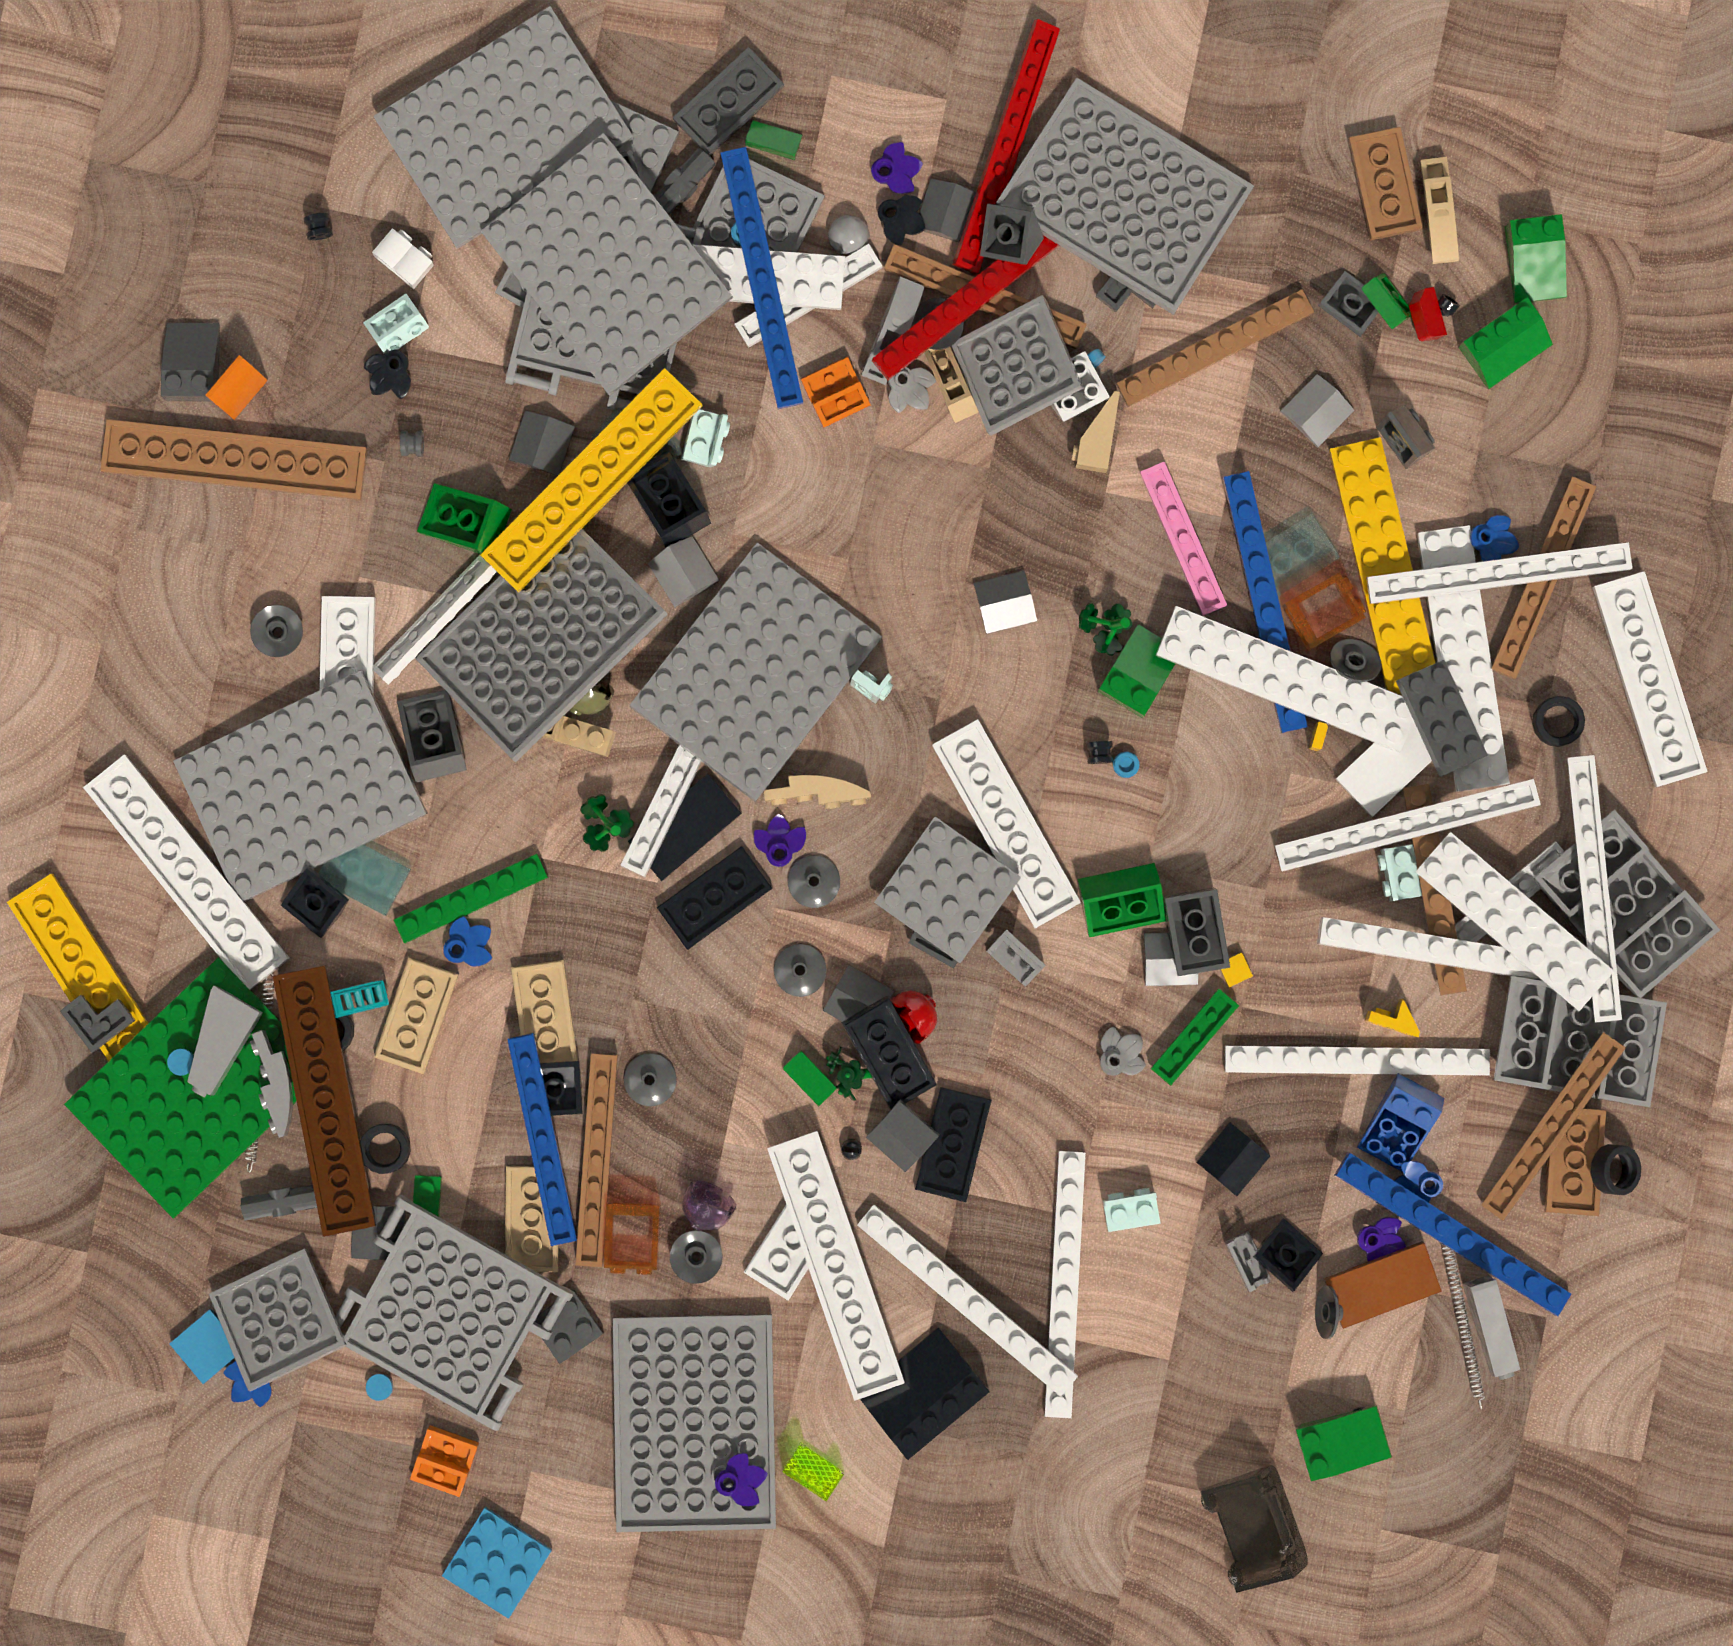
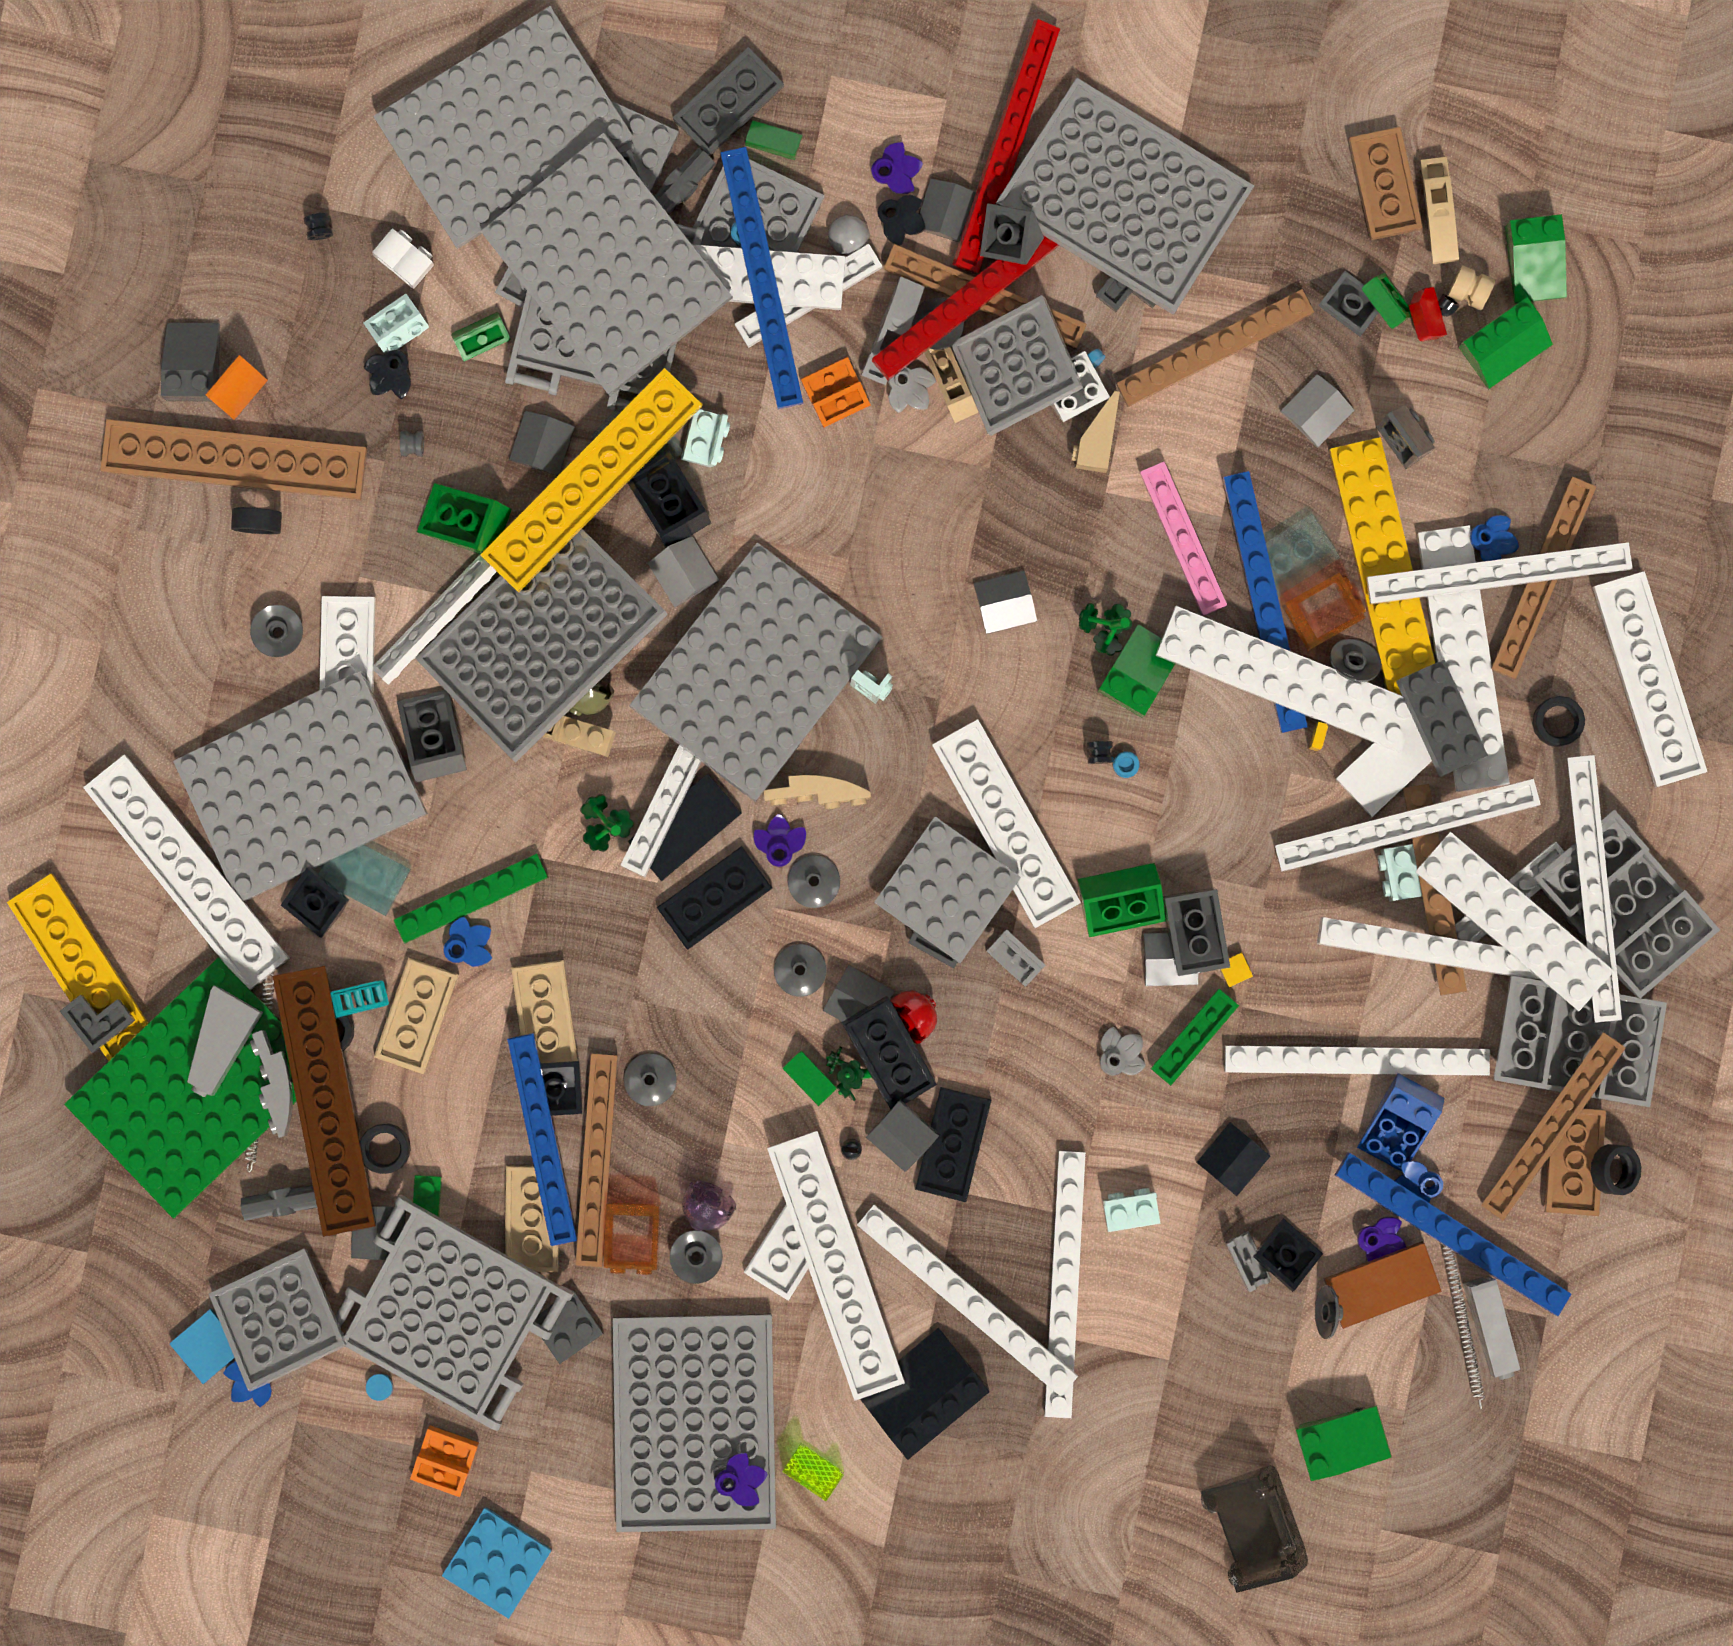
(180, 1061): dark azure tile -> none
(256, 520): none -> black tyre
(480, 336): none -> green slope
(1401, 1022): yellow slope -> none
(1471, 287): none -> tan wheel

